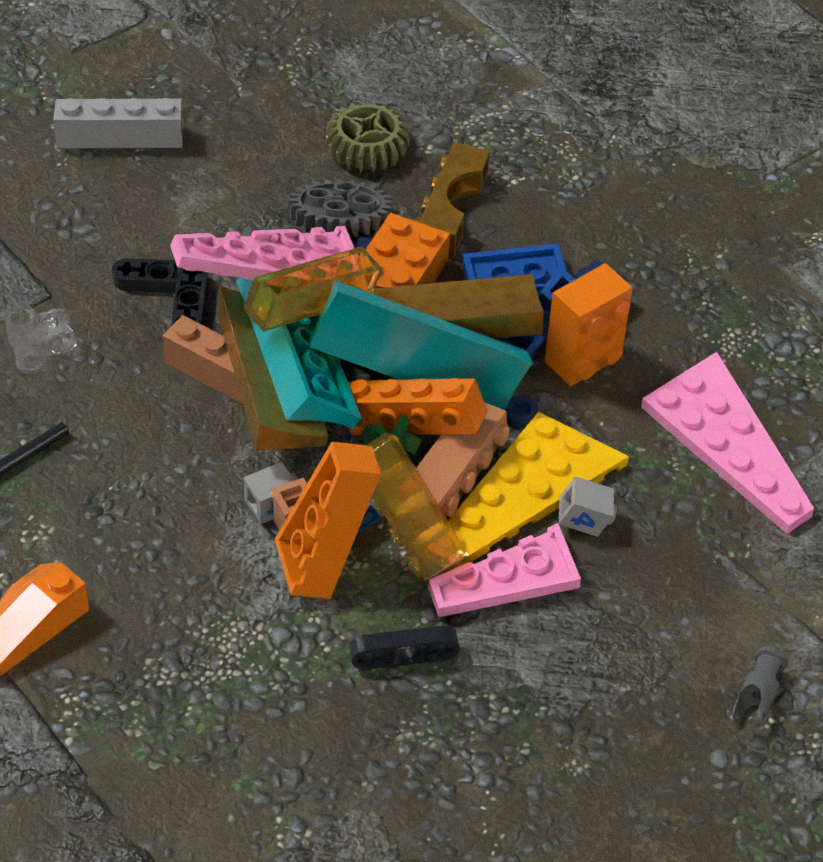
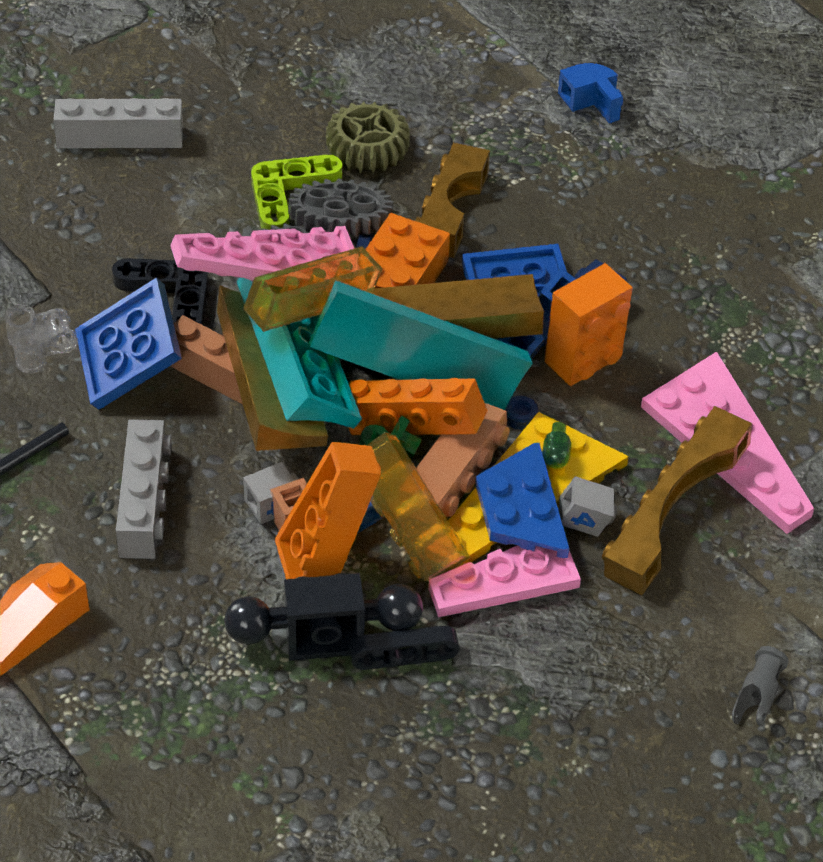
(128, 343): none -> blue plate
(141, 489): none -> light grey brick
(276, 185): none -> lime beam
(322, 614): none -> black brick
(521, 503): none -> blue wing
(557, 446): none -> clear green cylinder
(591, 85): none -> blue brick
(713, 448): none -> pearl gold arch

